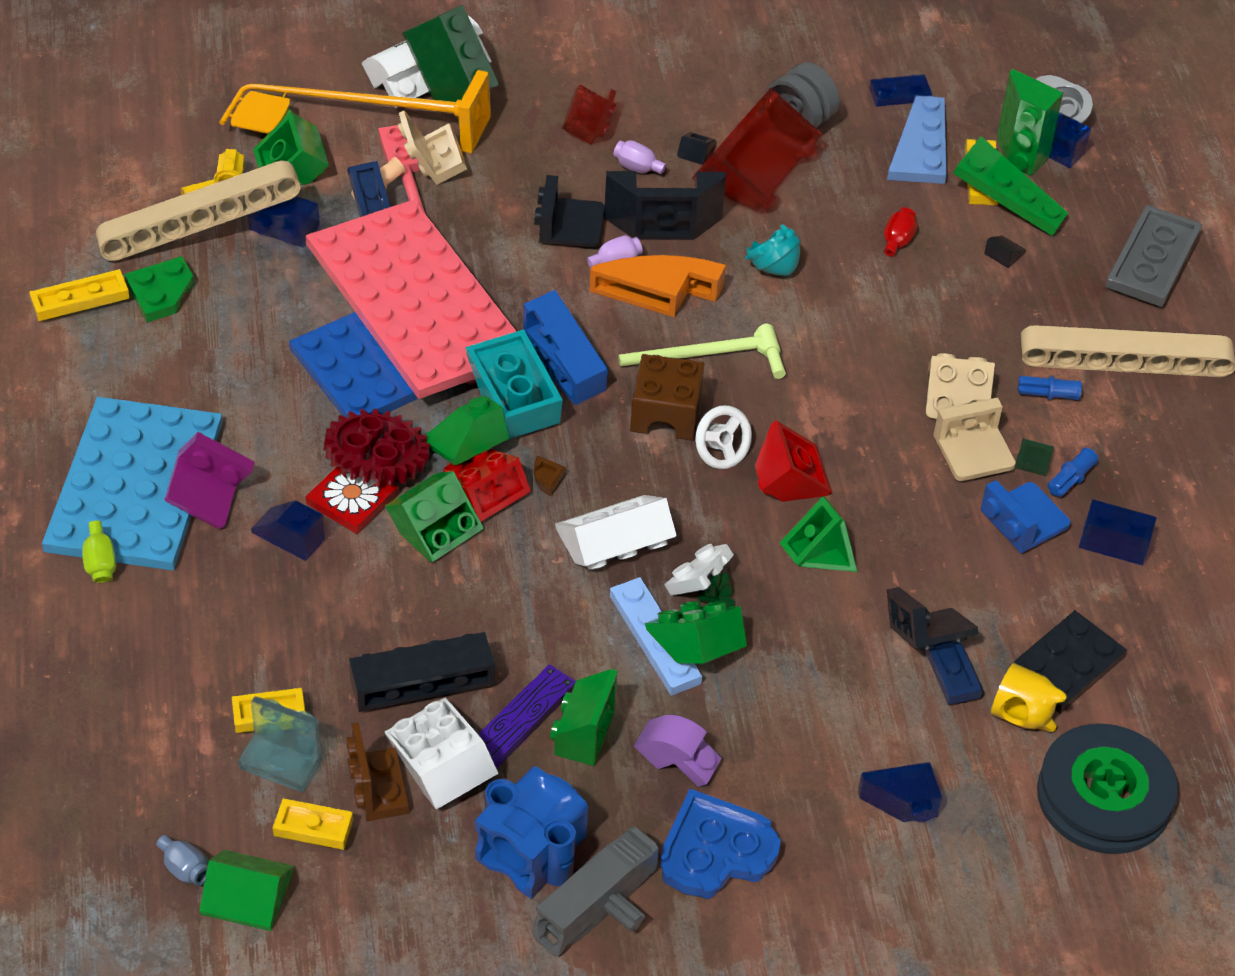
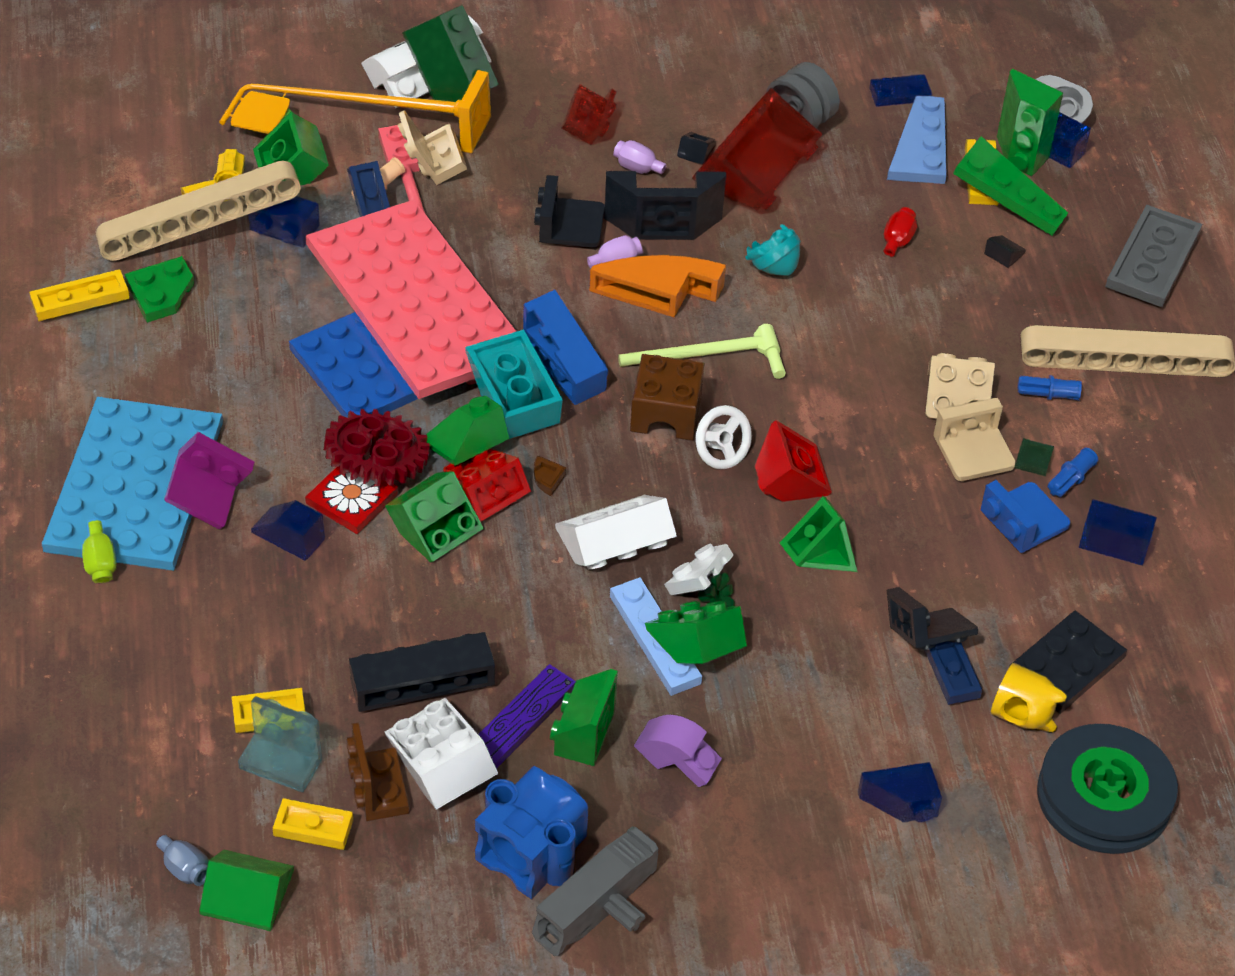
(715, 843): blue plate -> none

